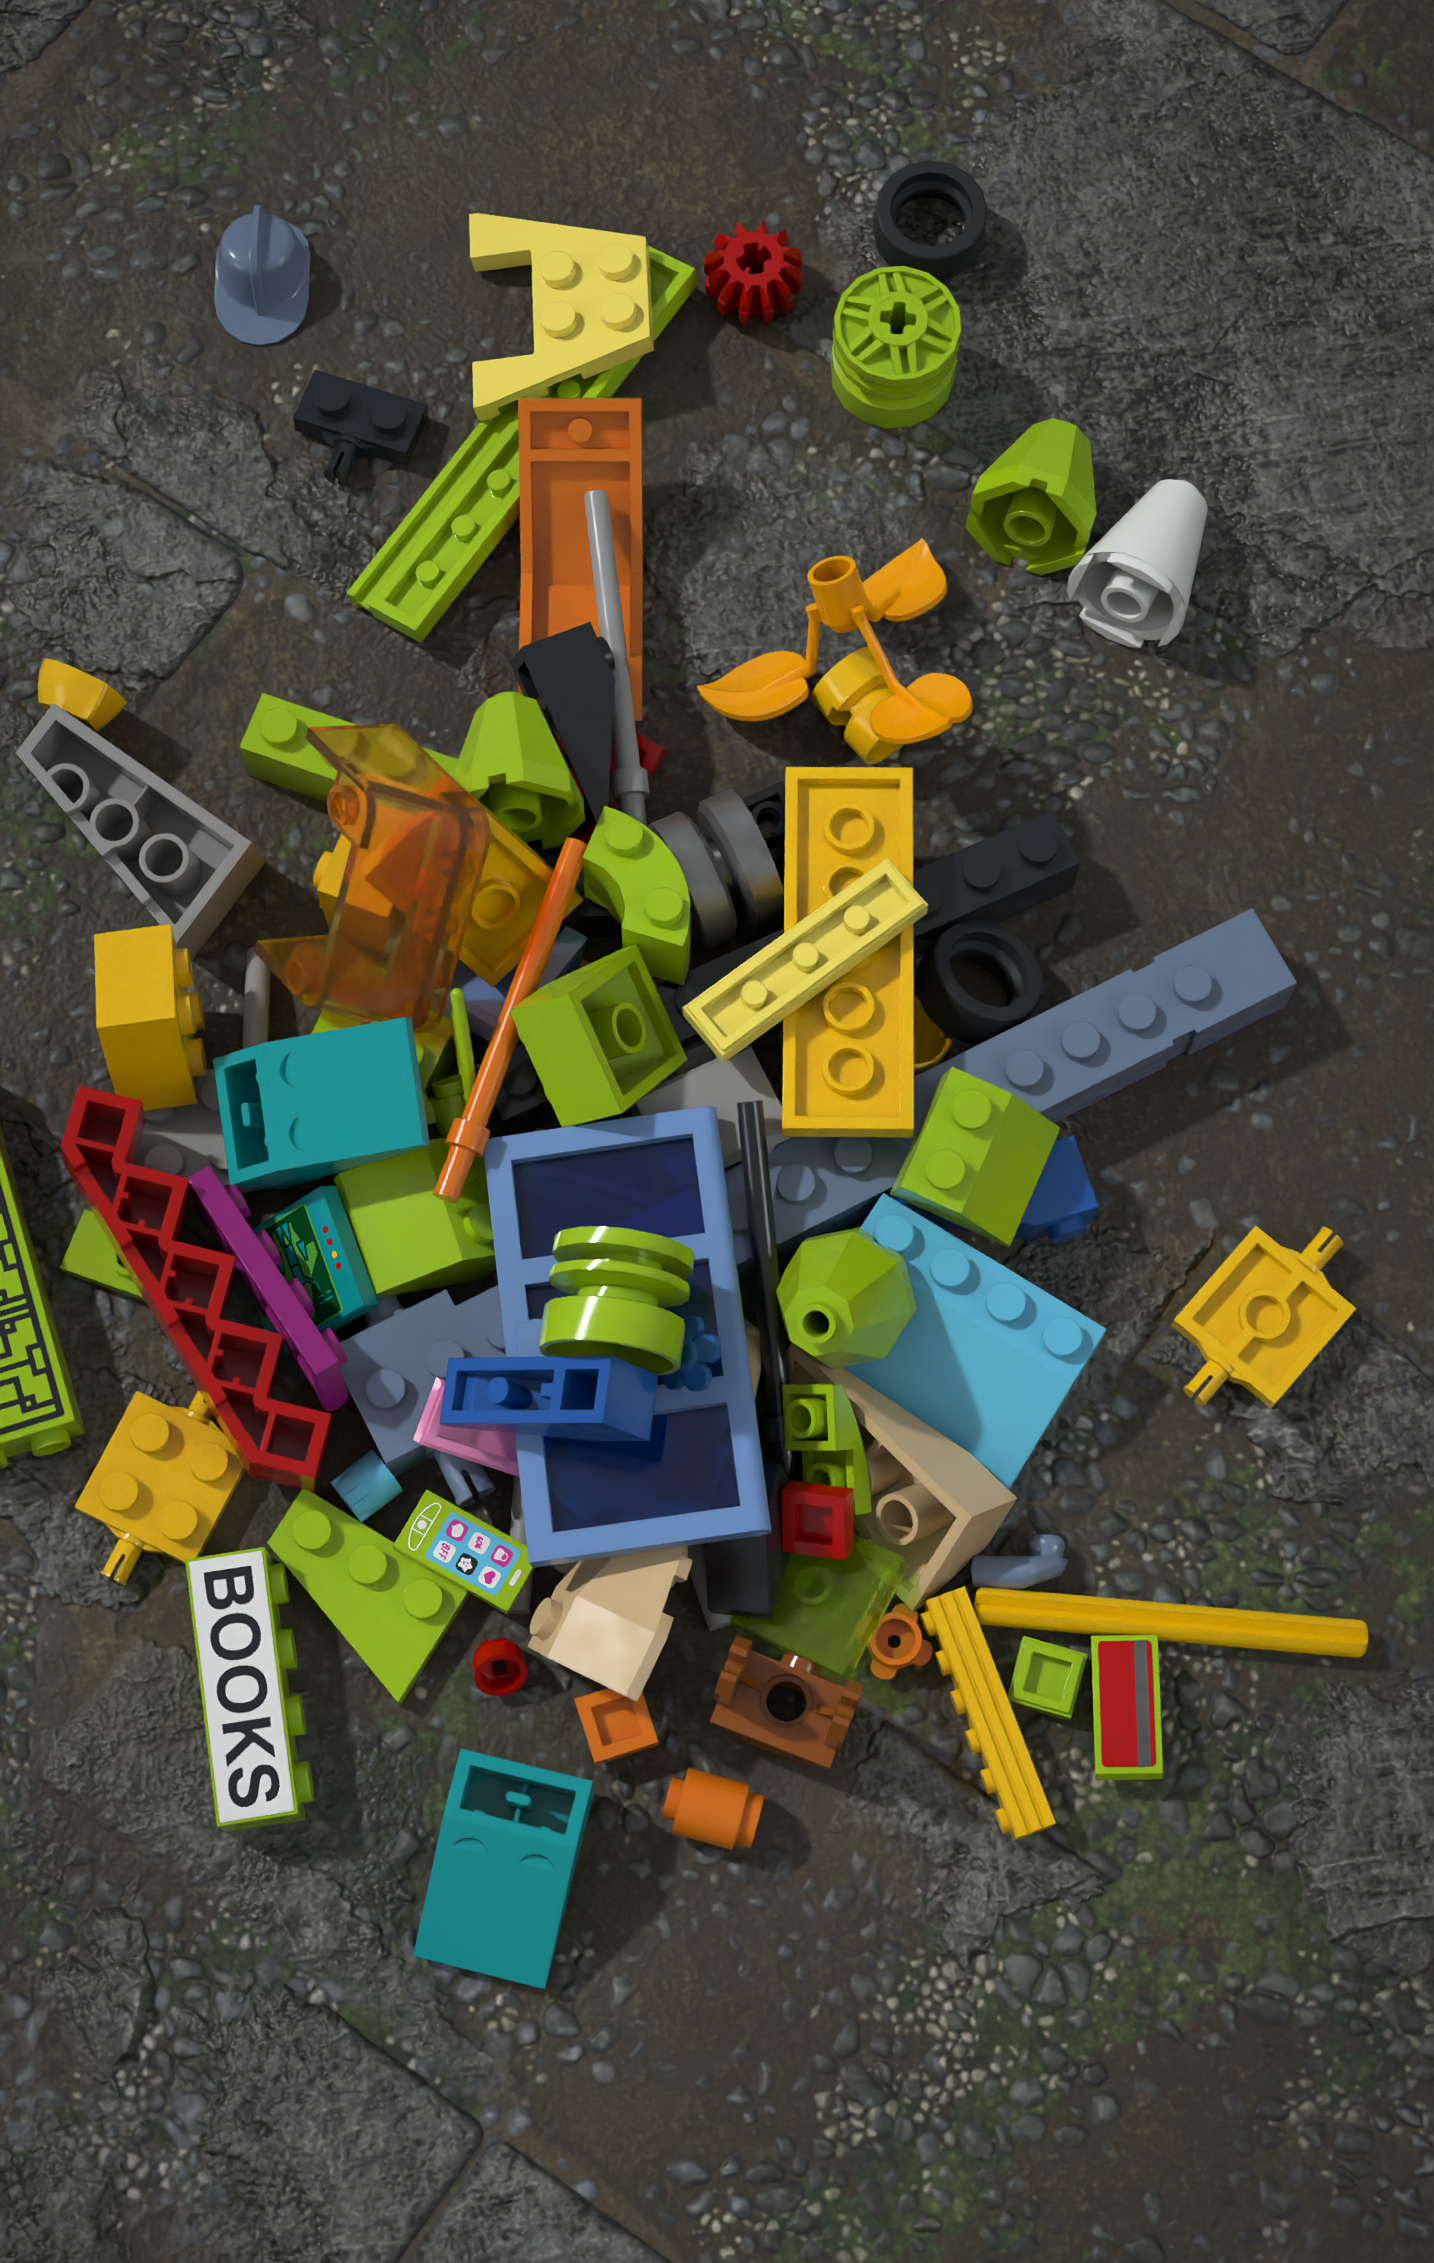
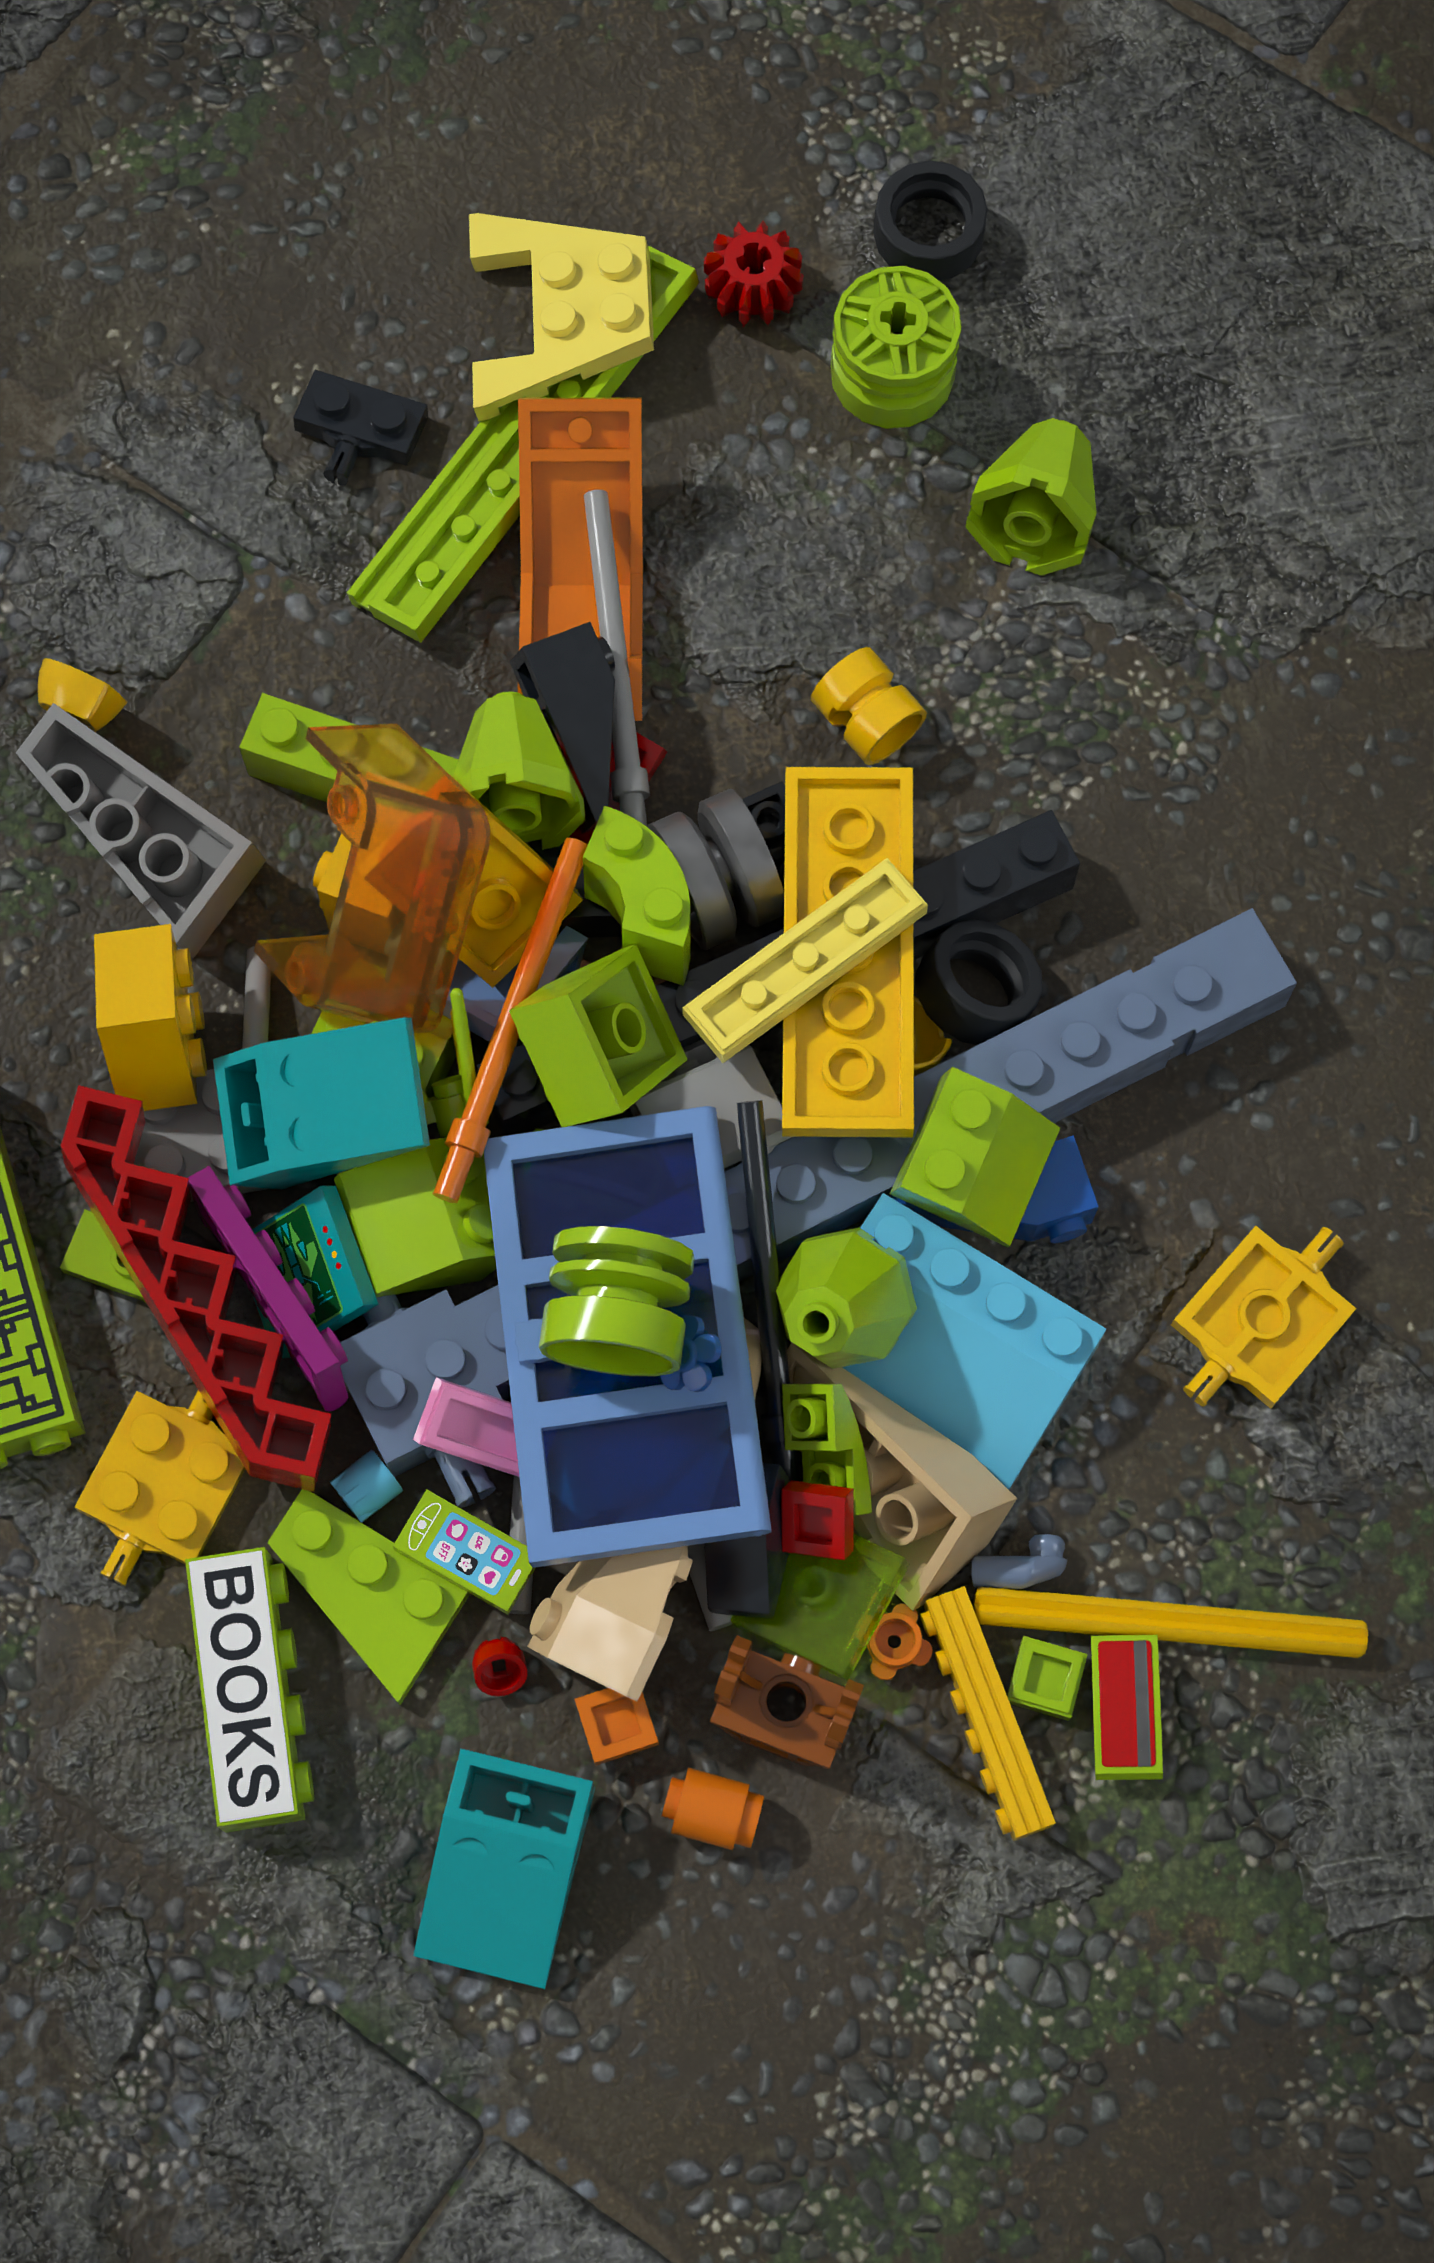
(262, 278): sand blue piece -> none
(551, 1397): blue slope -> none
(897, 592): light orange plant -> none
(1144, 567): white cone -> none

